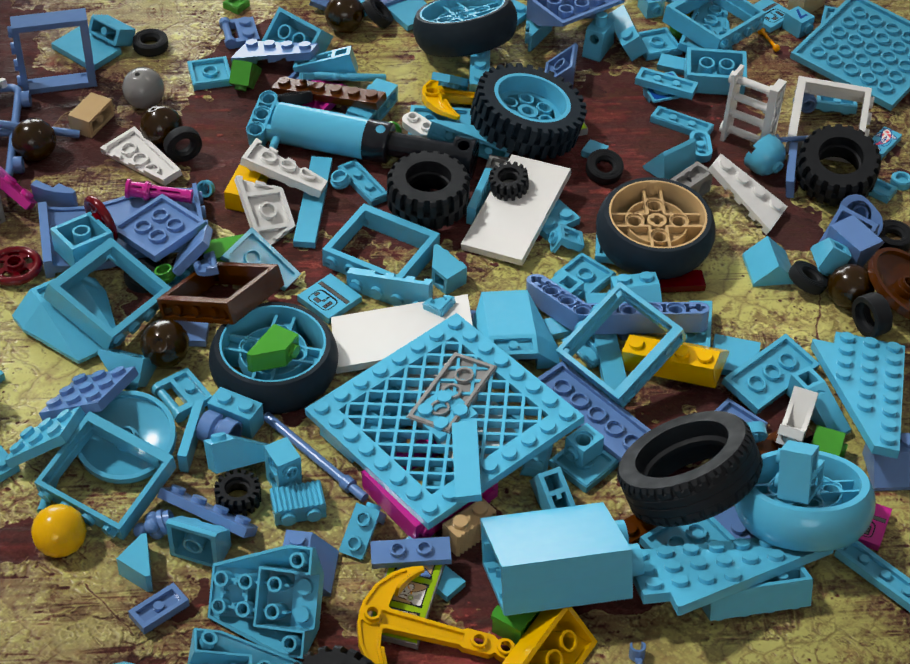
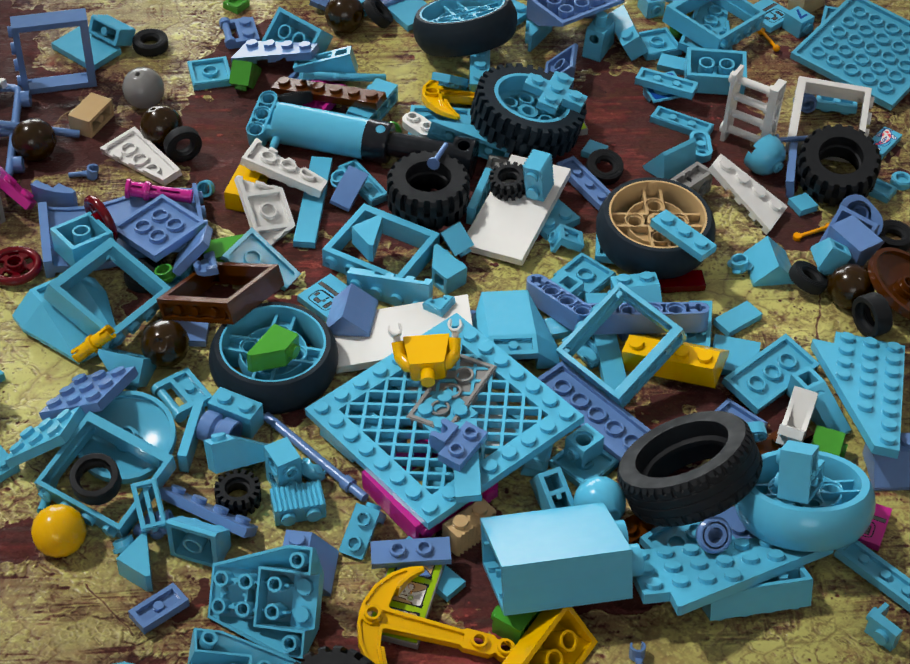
(88, 462): none -> black tyre
(91, 173): none -> medium blue hand
(93, 343): none -> yellow pin
(122, 543): none -> medium azure plate
(153, 524): none -> medium azure tile
(312, 471): none -> medium azure plate
(348, 188): none -> medium blue slope
(352, 312): none -> medium blue slope
(367, 236): none -> medium azure slope
(427, 355): none -> yellow torso
(433, 162): none -> medium blue pin
(455, 444): none -> medium blue plate
(457, 239): none -> medium azure slope
(538, 175): none -> medium azure brick
(555, 92): none -> medium azure plate
(585, 182): none -> medium blue plate
(604, 490): none -> medium azure piece
(683, 235): none -> medium azure plate
(714, 535): none -> medium blue brick
(737, 319): none -> medium azure tile
(739, 263): none -> medium azure plate
(797, 236): none -> light orange hinge
(802, 204): none -> medium azure tile
(882, 629): none -> medium azure bracket

